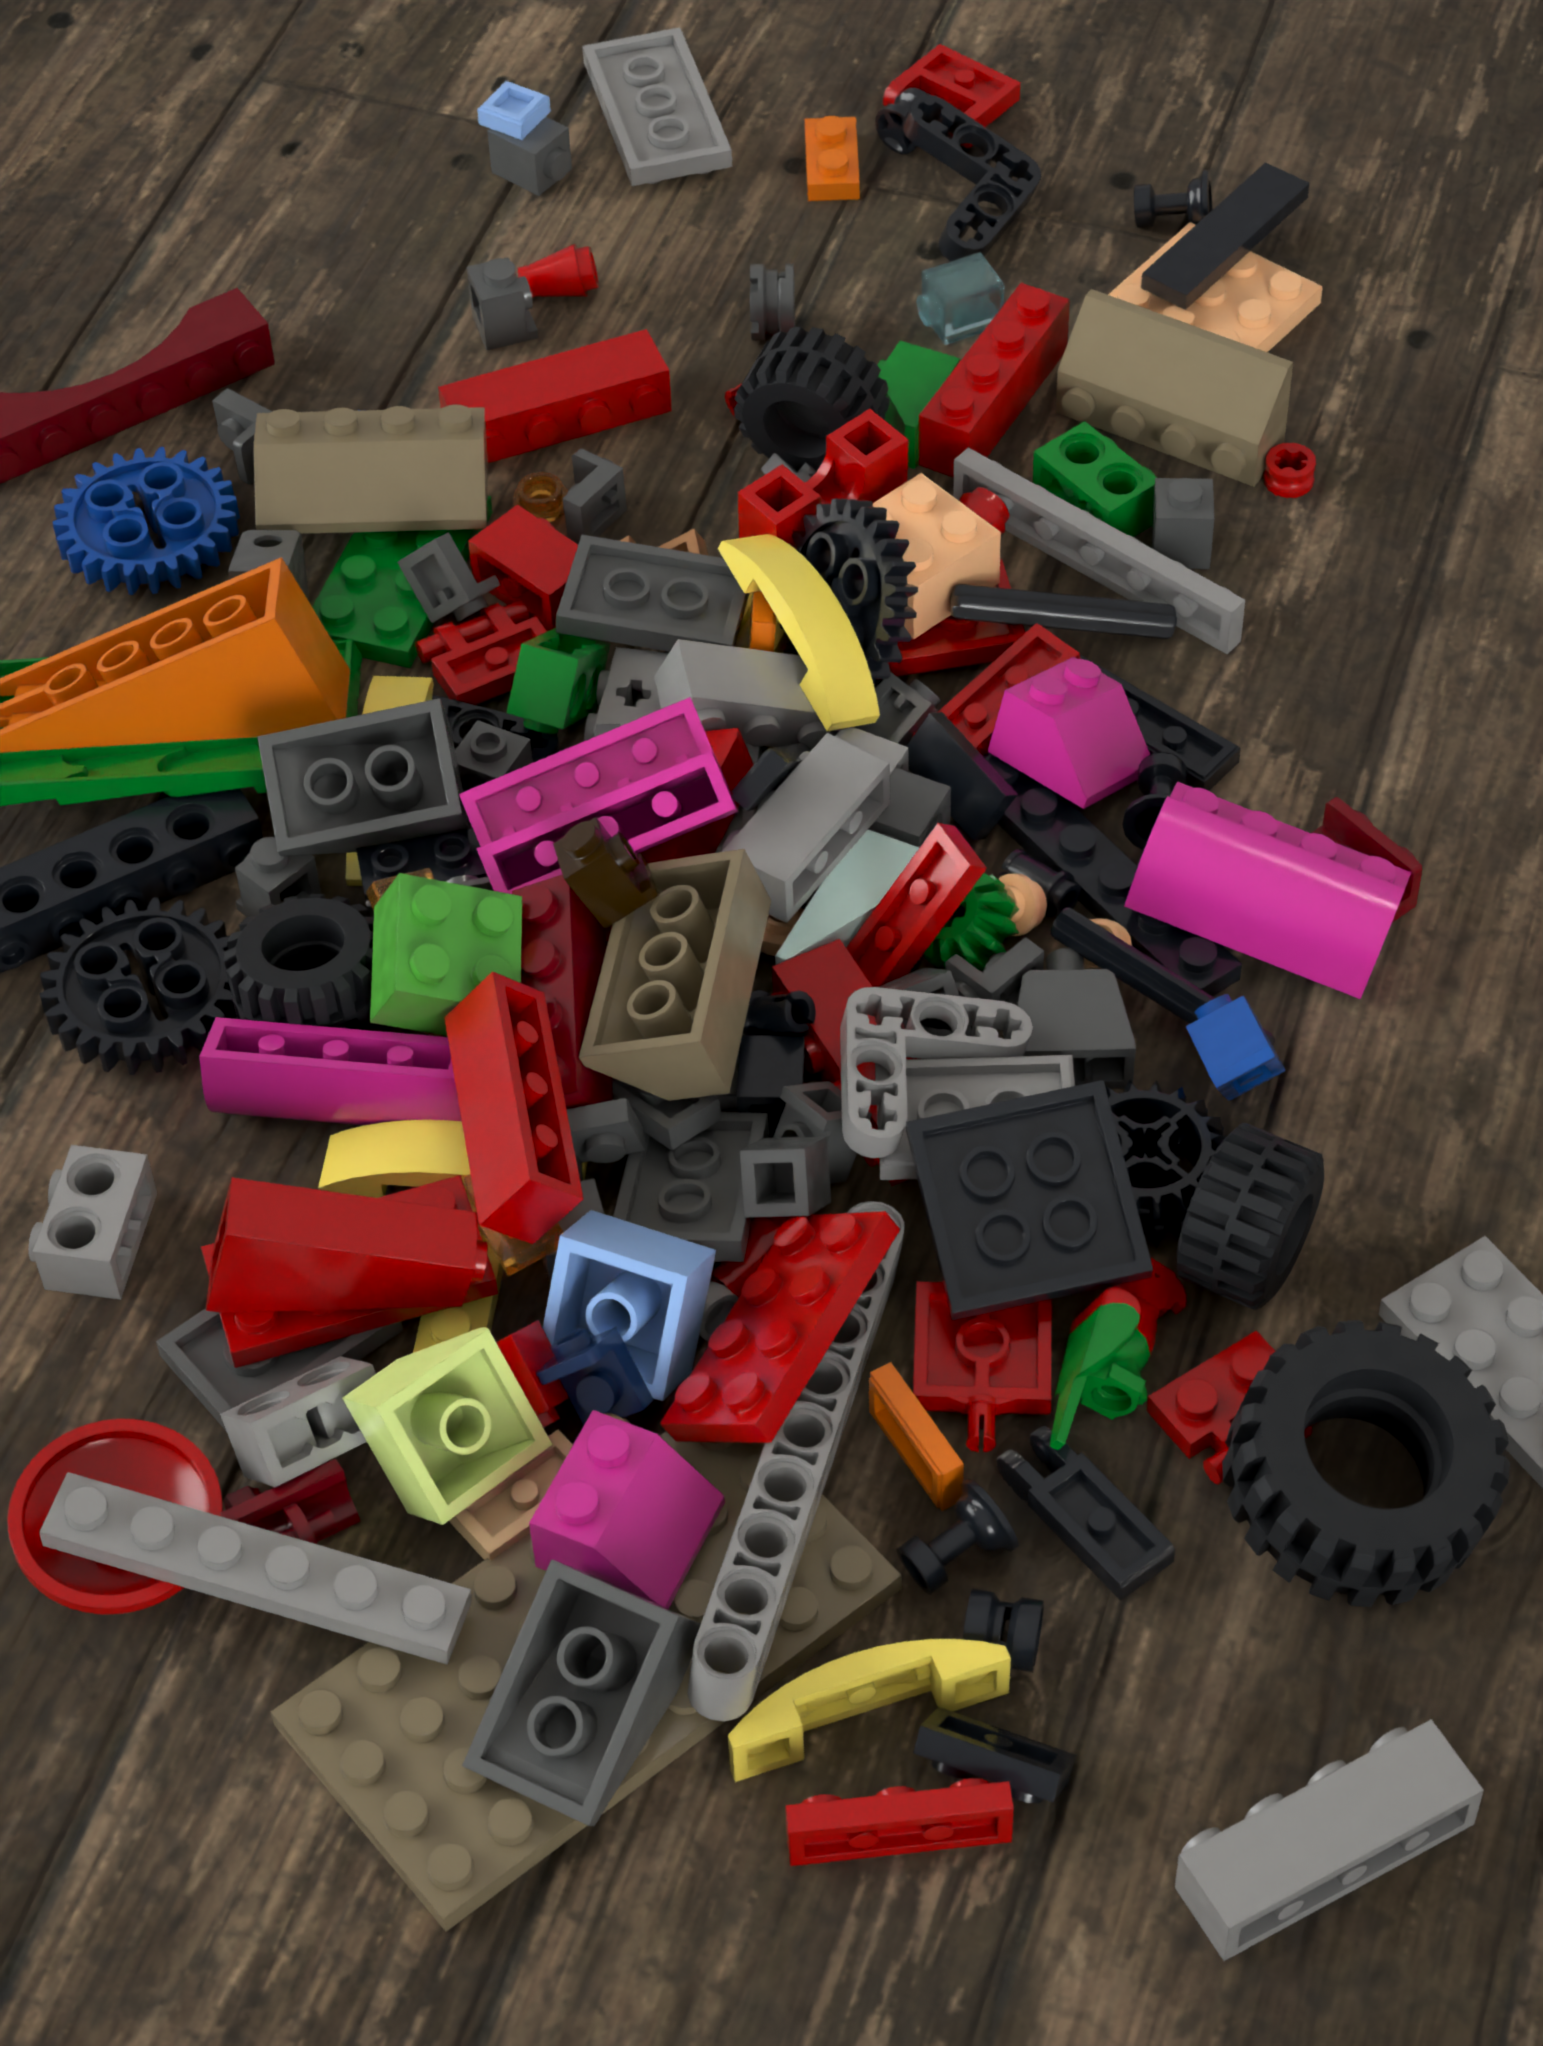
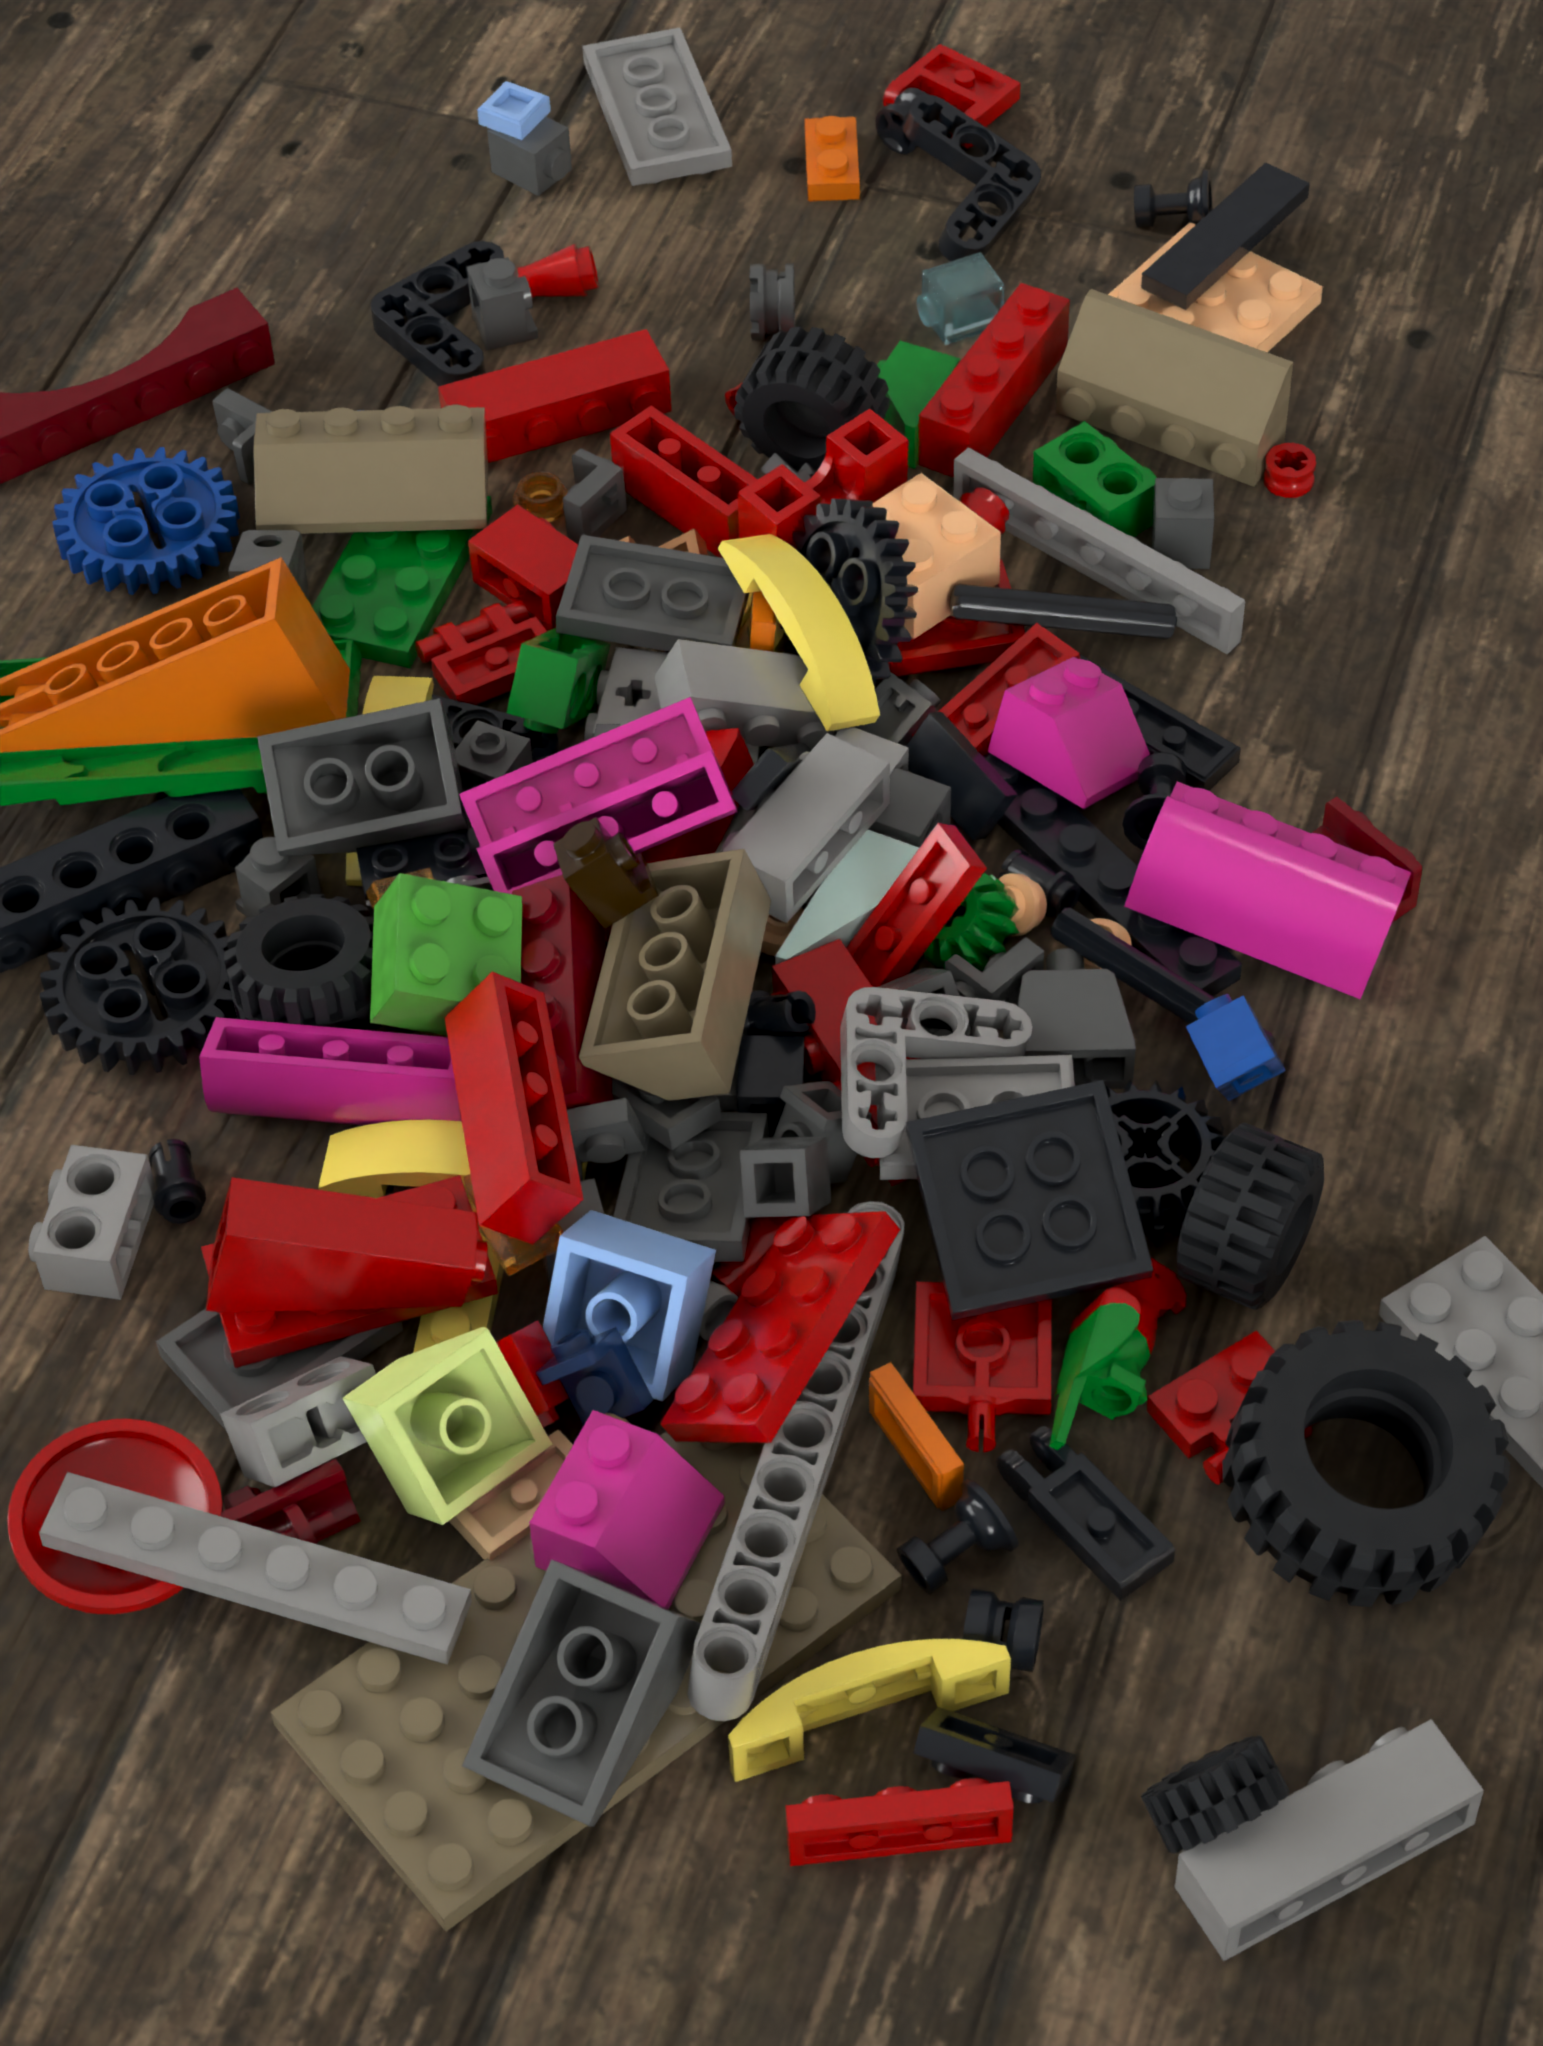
(178, 1193): none -> black pin
(427, 315): none -> black beam
(444, 580): dark grey bracket -> none
(680, 476): none -> red brick
(1215, 1794): none -> black tyre

